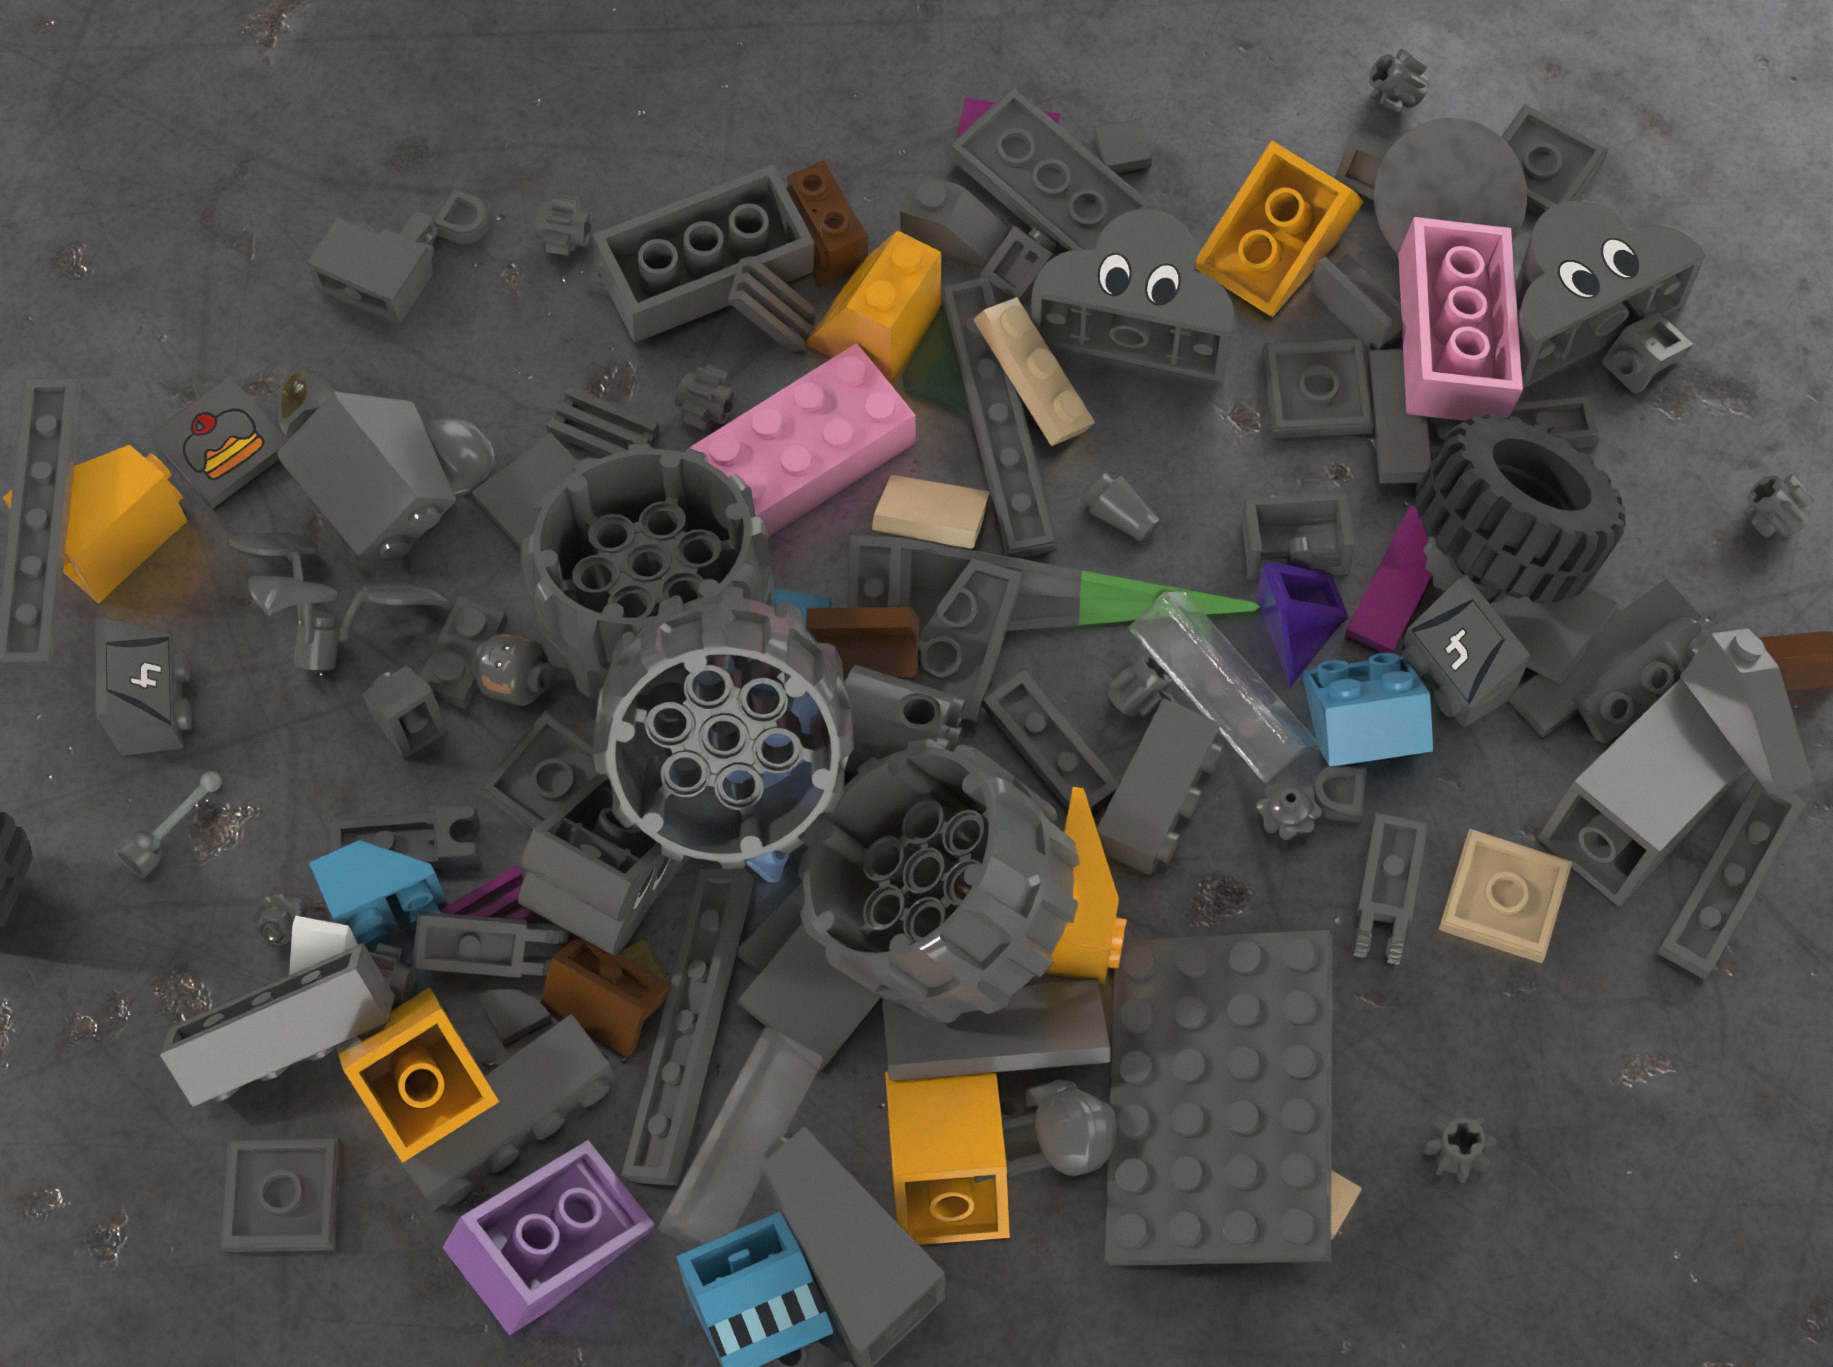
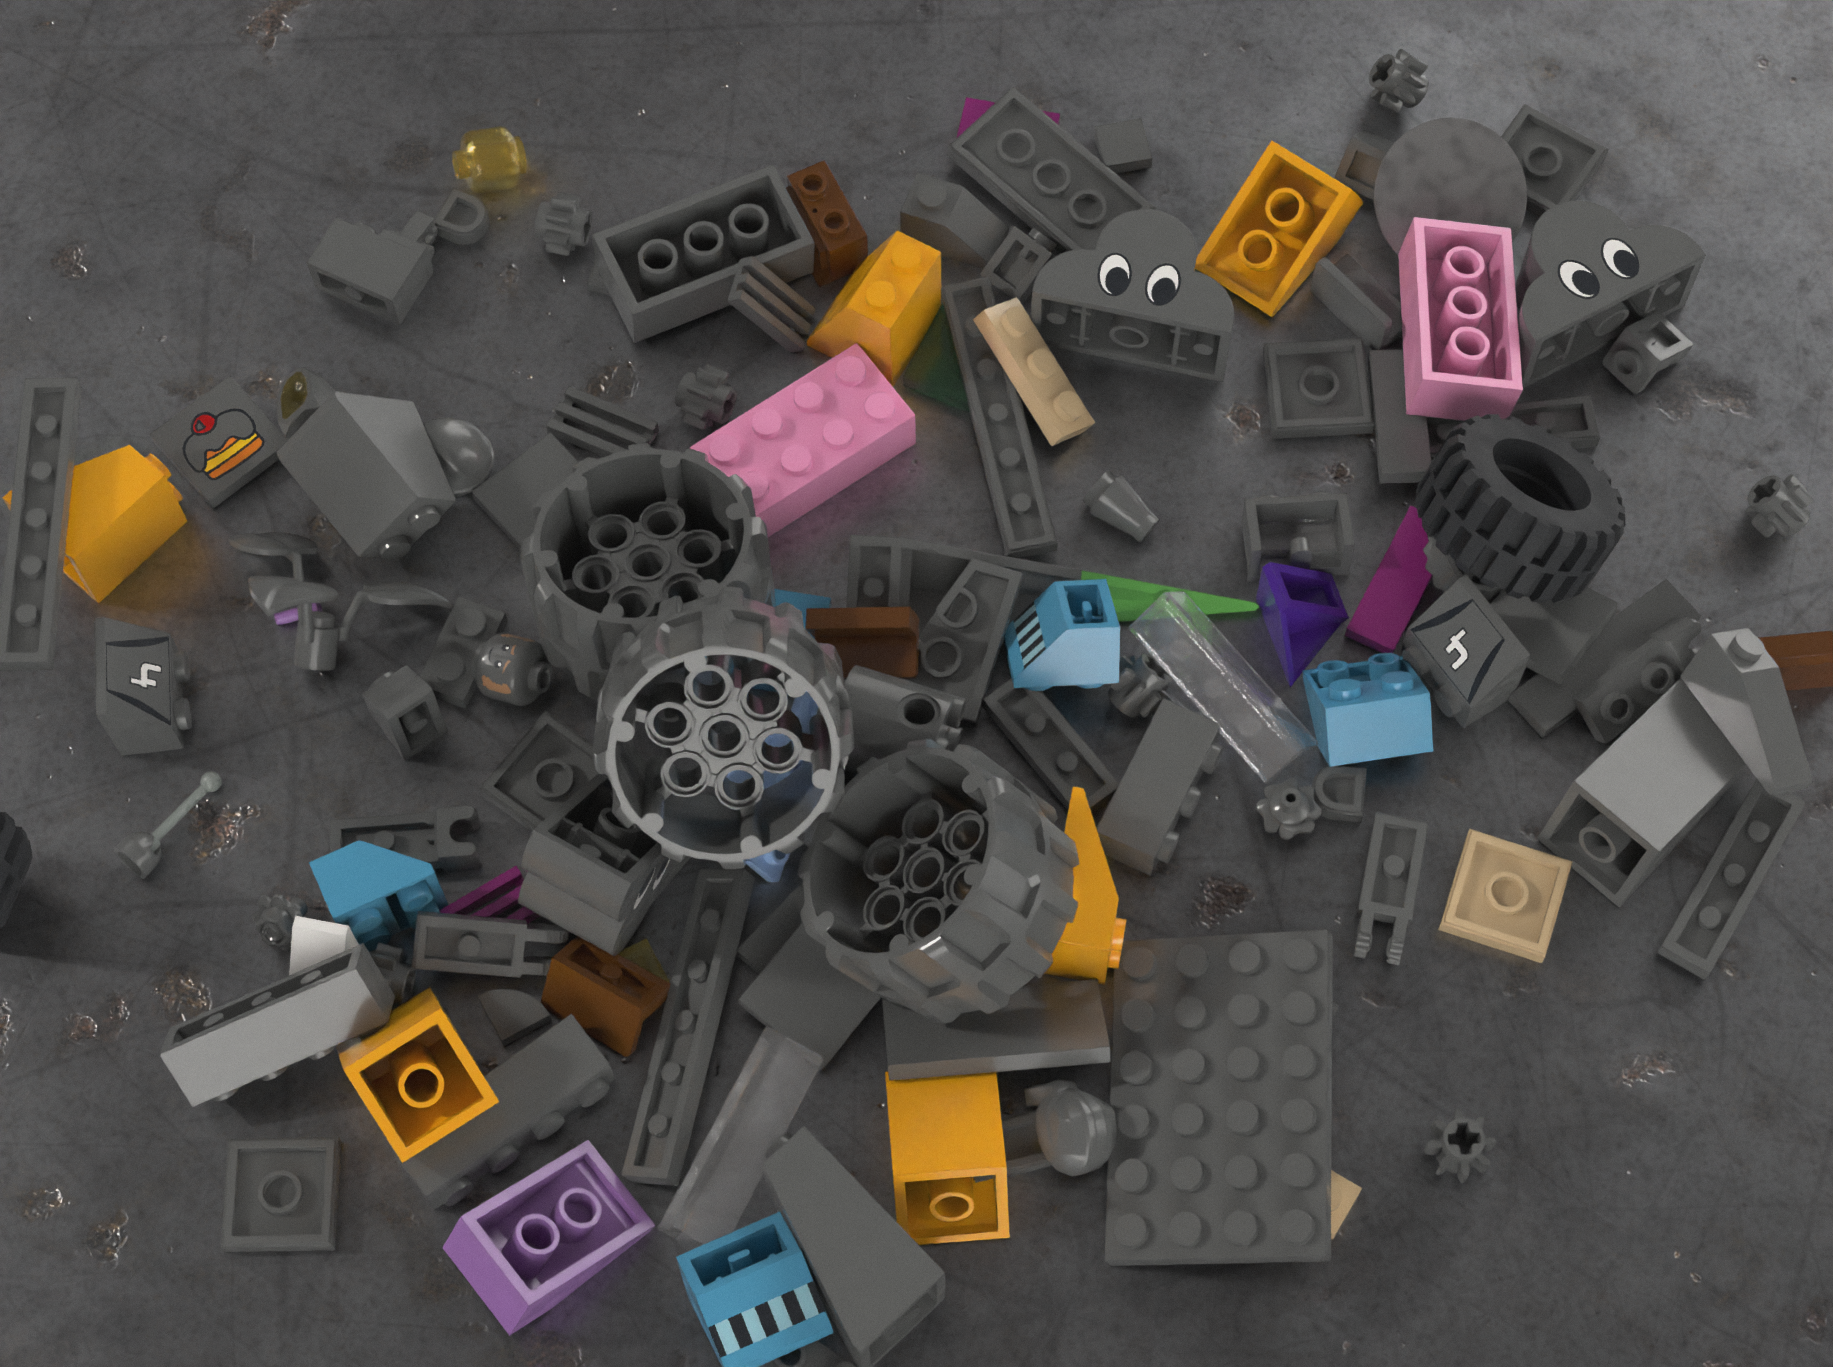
(292, 615): none -> medium lavender piece
(489, 159): none -> clear yellow head
(931, 511): tan tile -> none
(1065, 638): none -> dark azure slope

